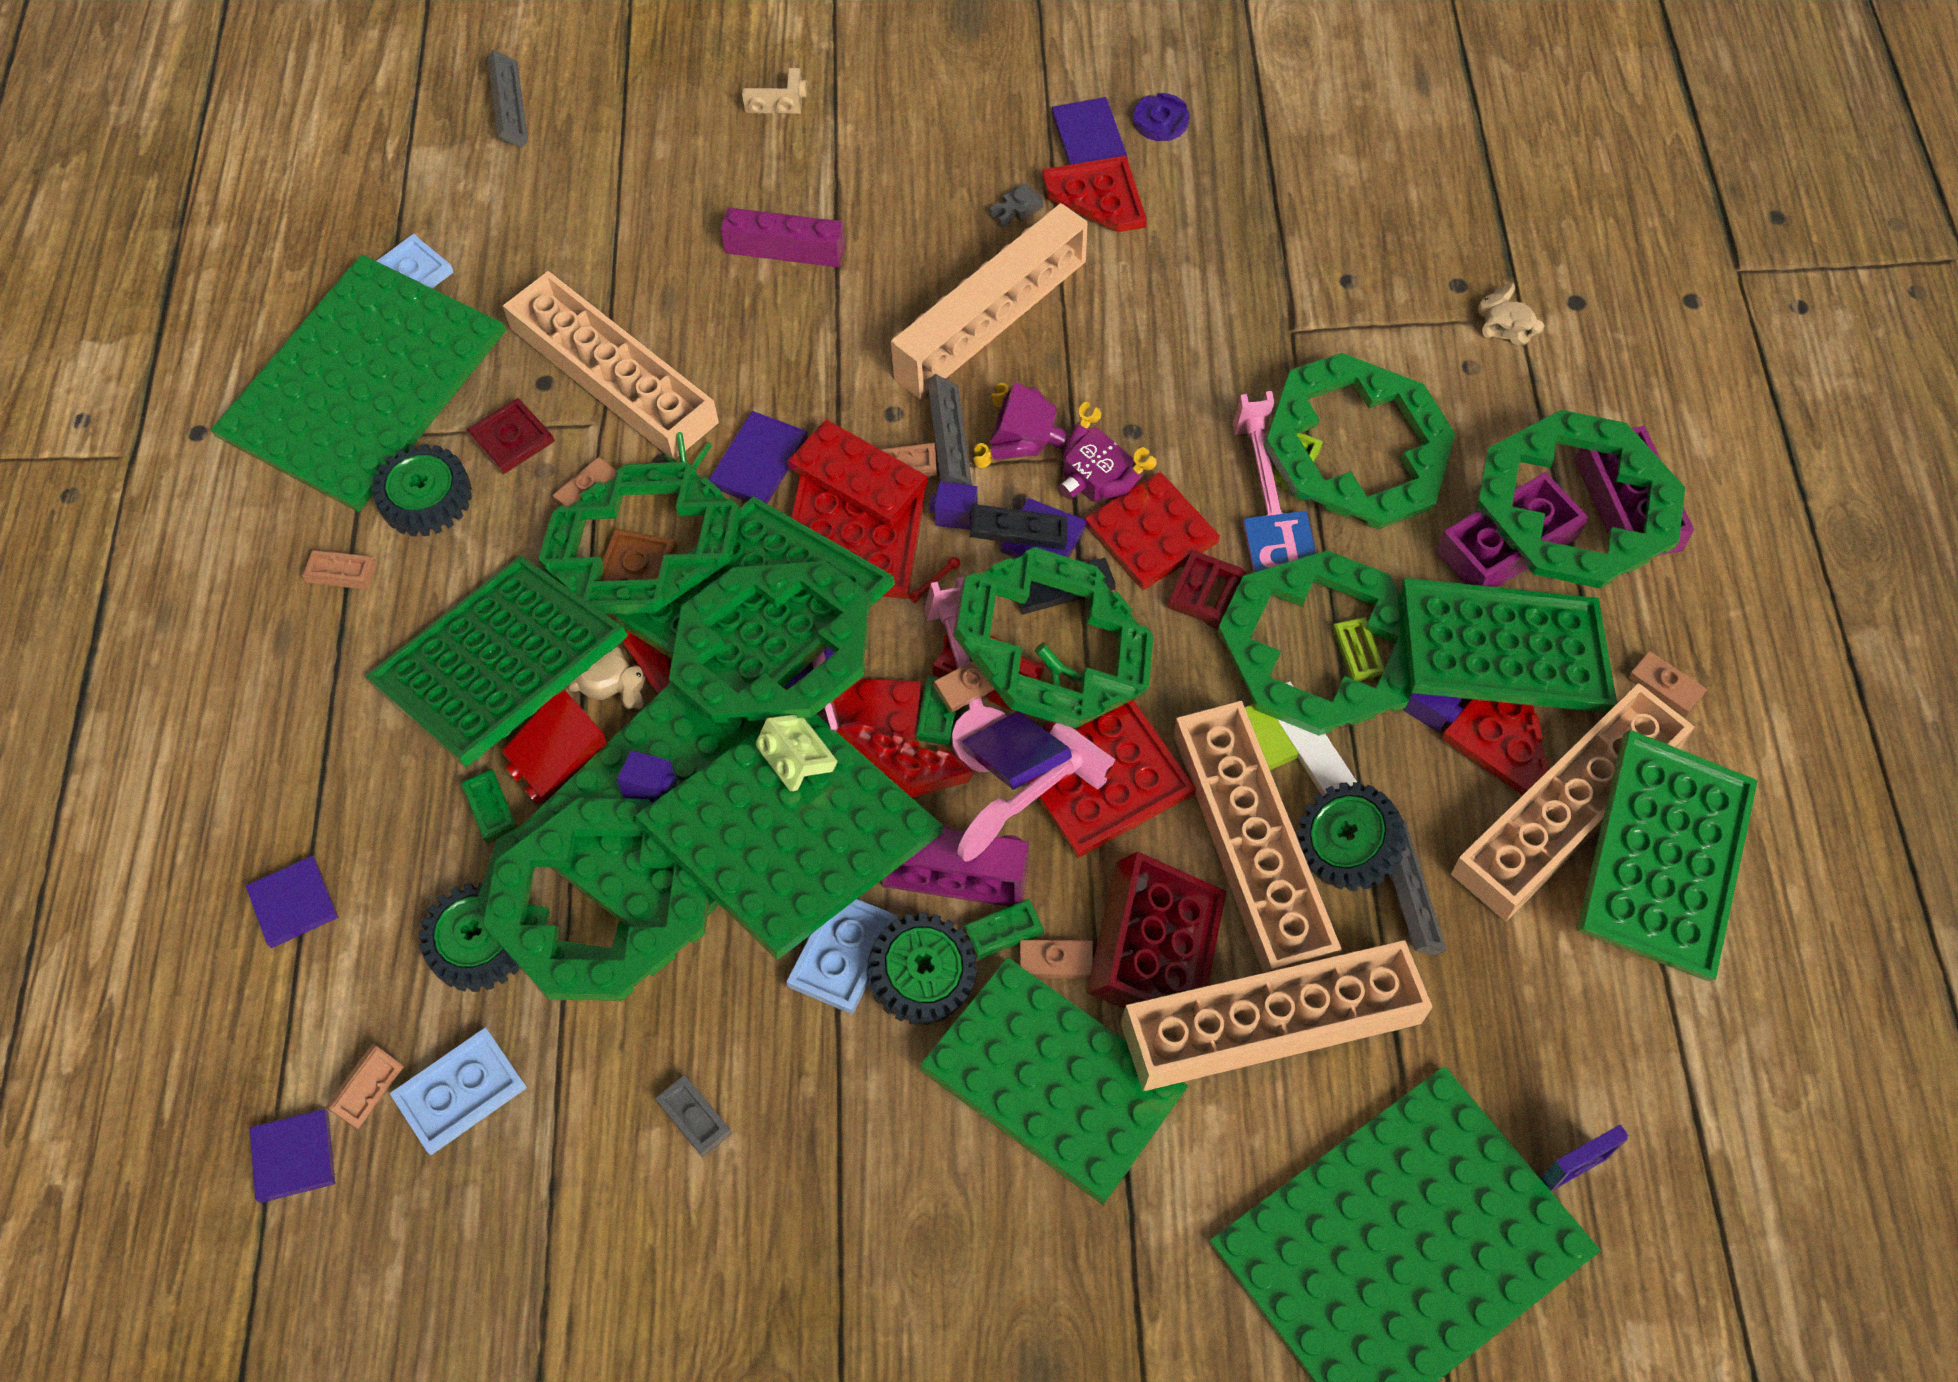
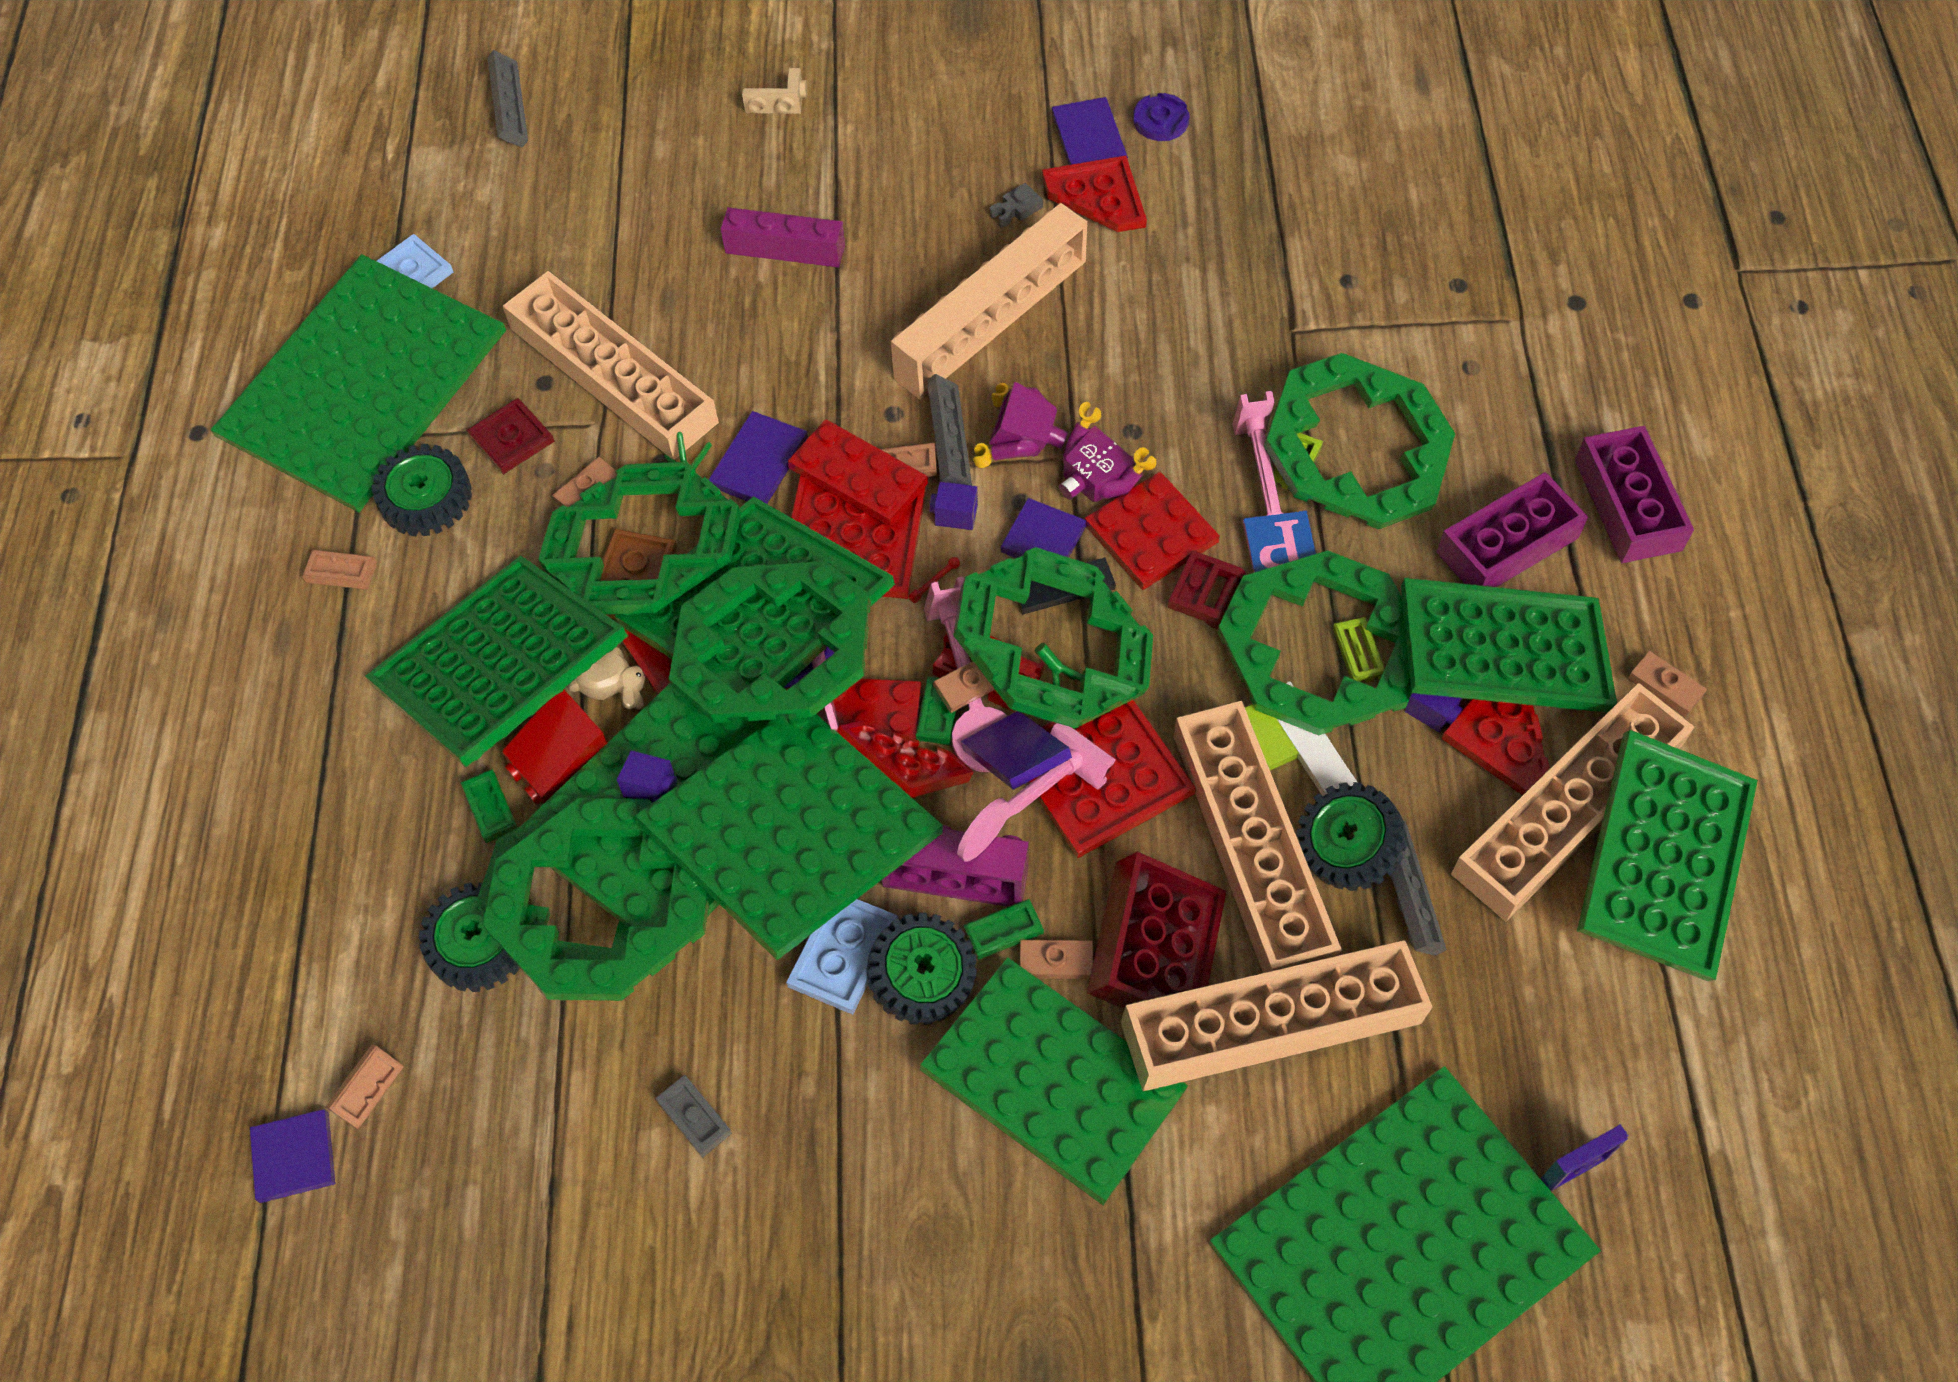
(291, 901): dark purple tile -> none
(457, 1091): light blue plate -> none
(794, 750): yellowish green bracket -> none
(1018, 526): black tile -> none
(1508, 319): tan animal -> none
(1636, 466): green plate -> none

